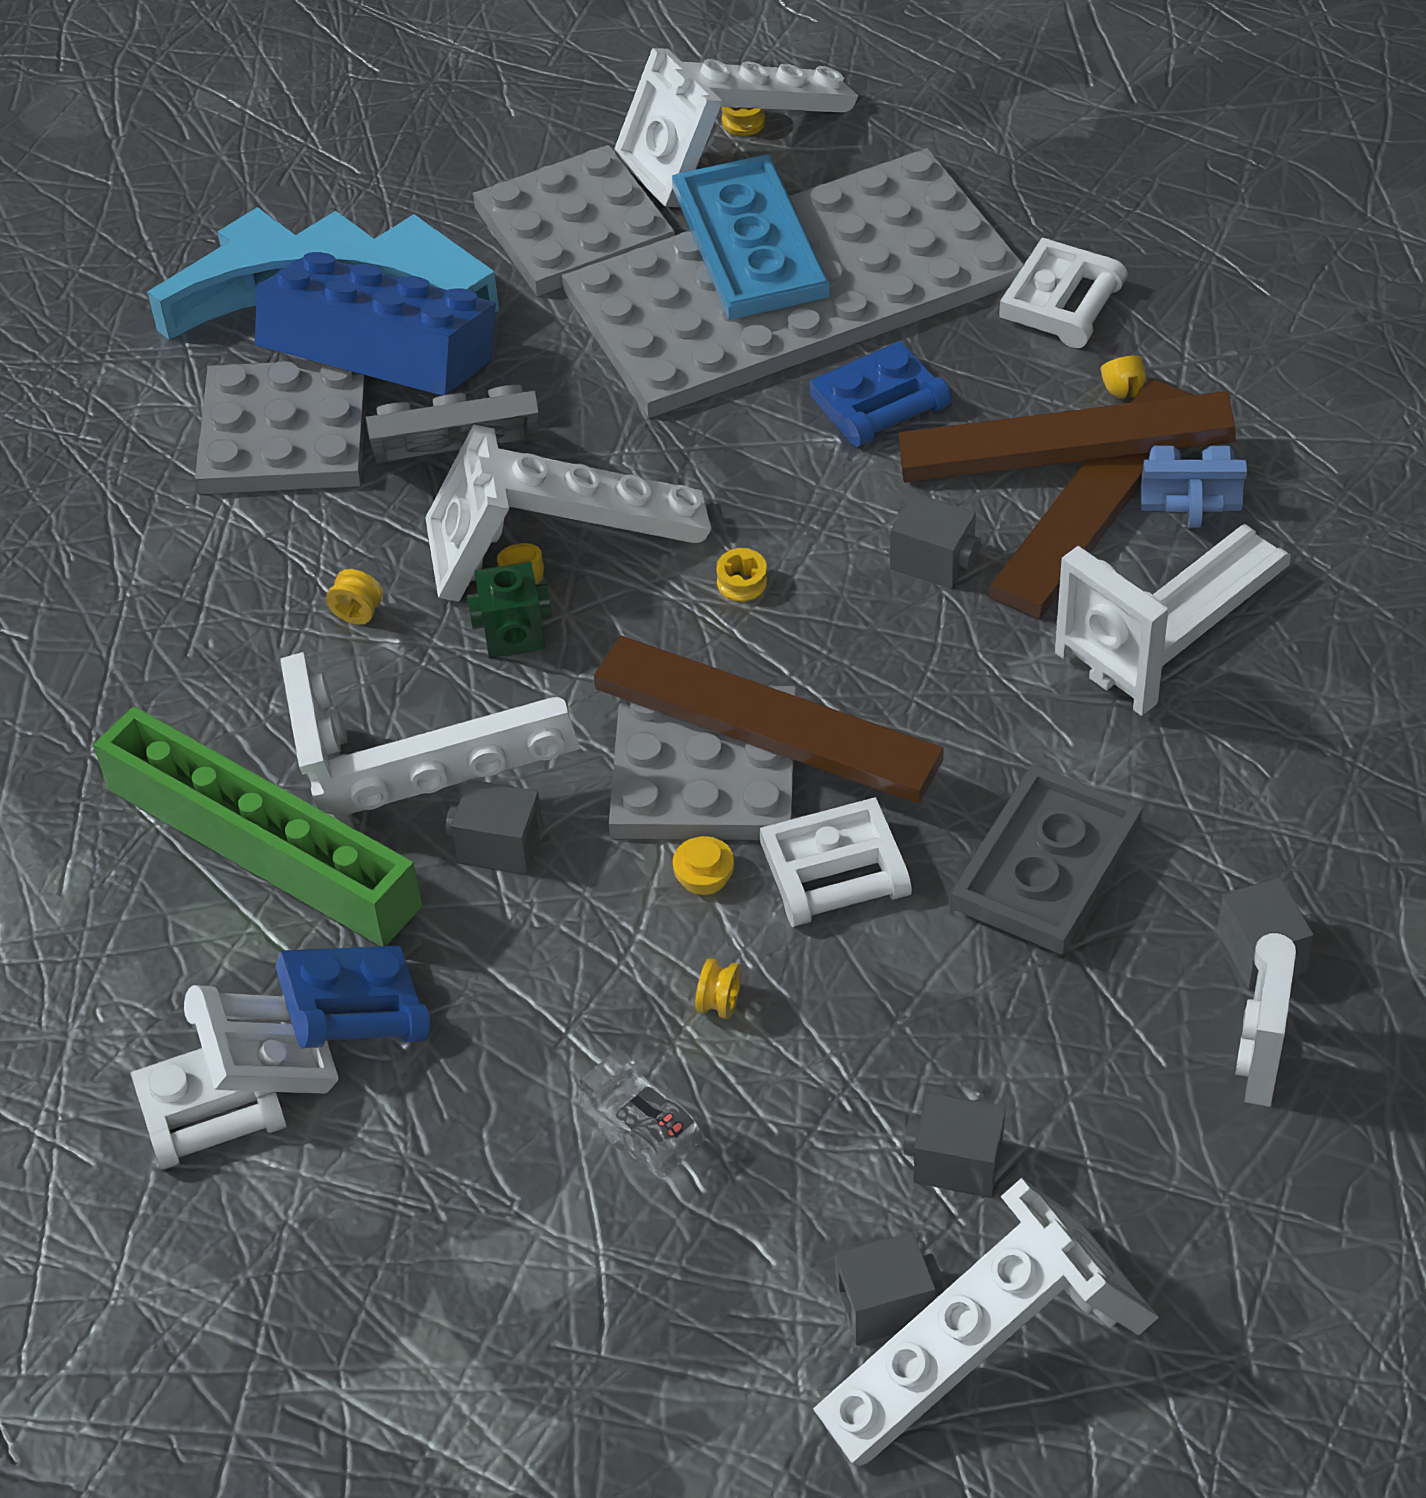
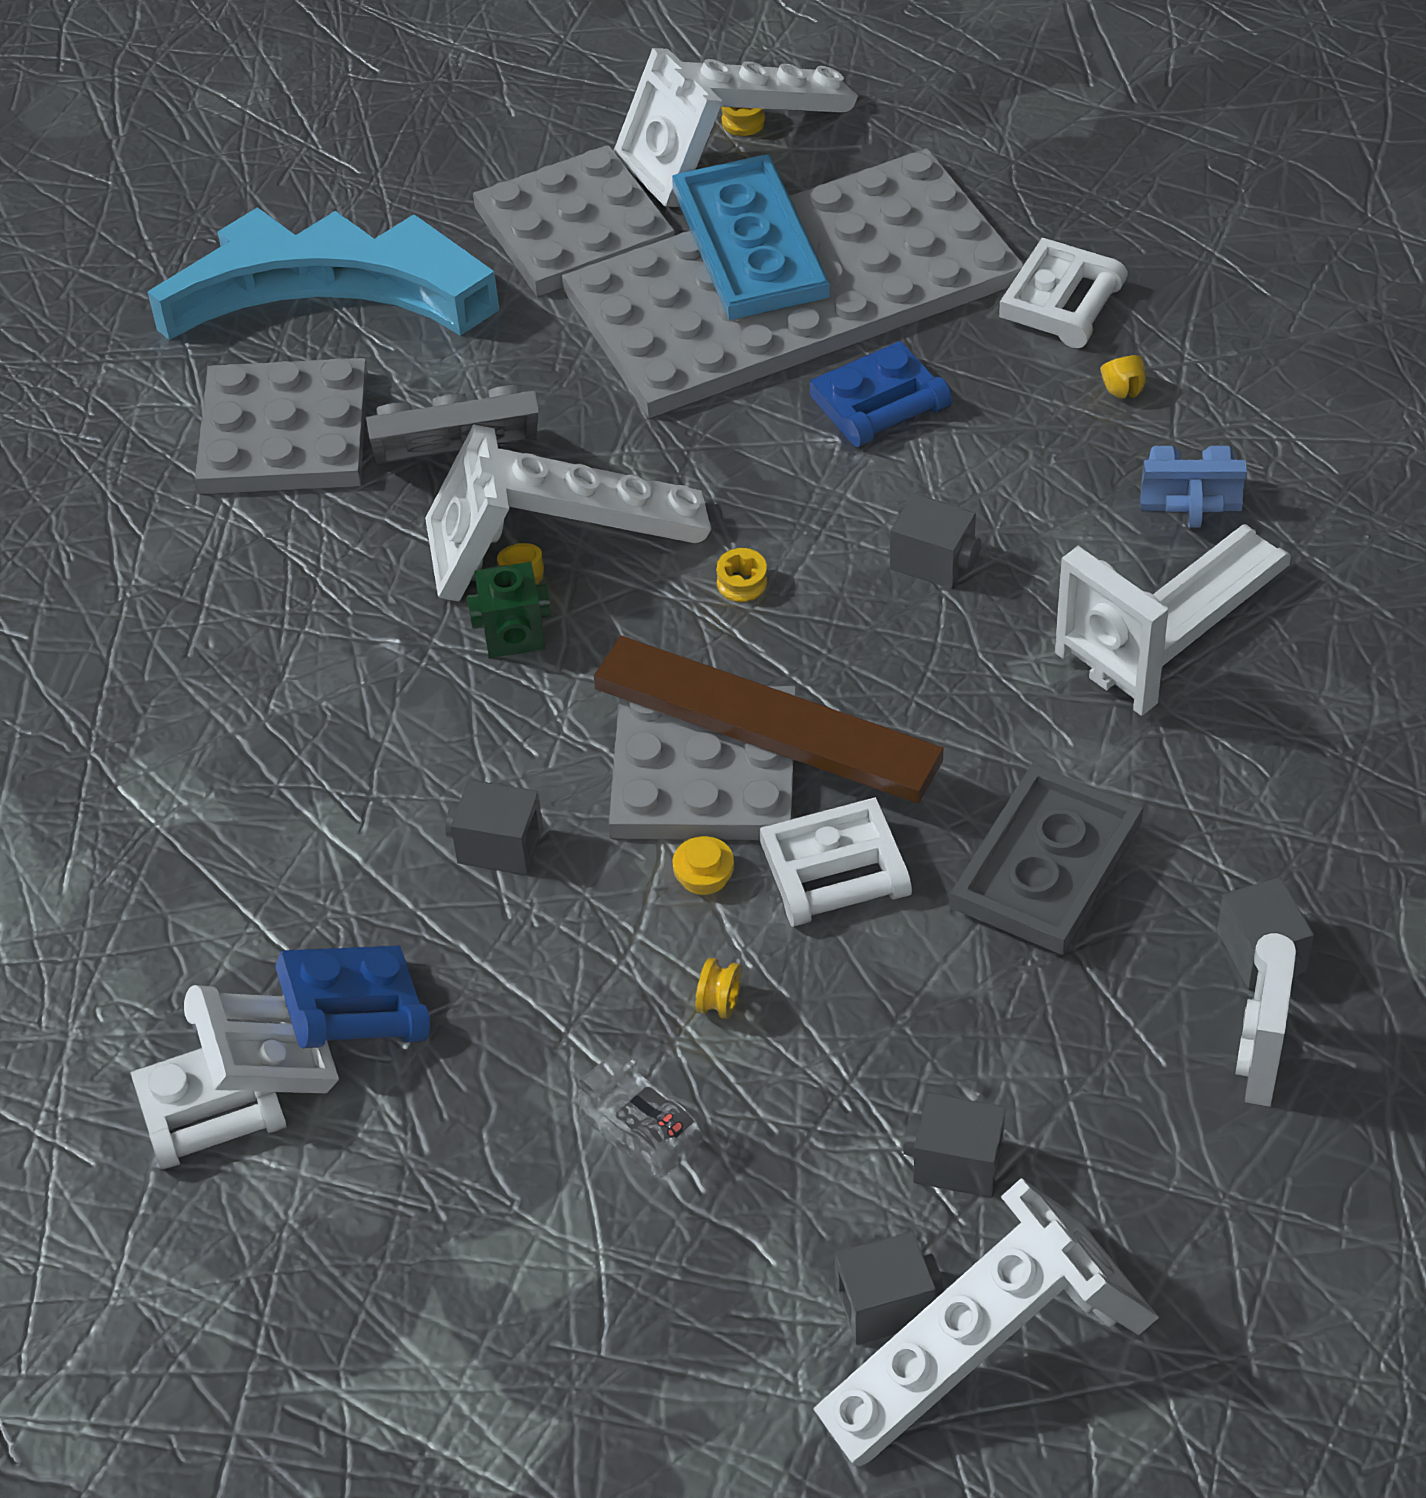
(259, 826): bright green brick -> none
(354, 596): yellow bush -> none
(375, 323): blue brick -> none
(417, 763): white bracket -> none
(1066, 436): reddish brown tile -> none
(1075, 519): reddish brown tile -> none

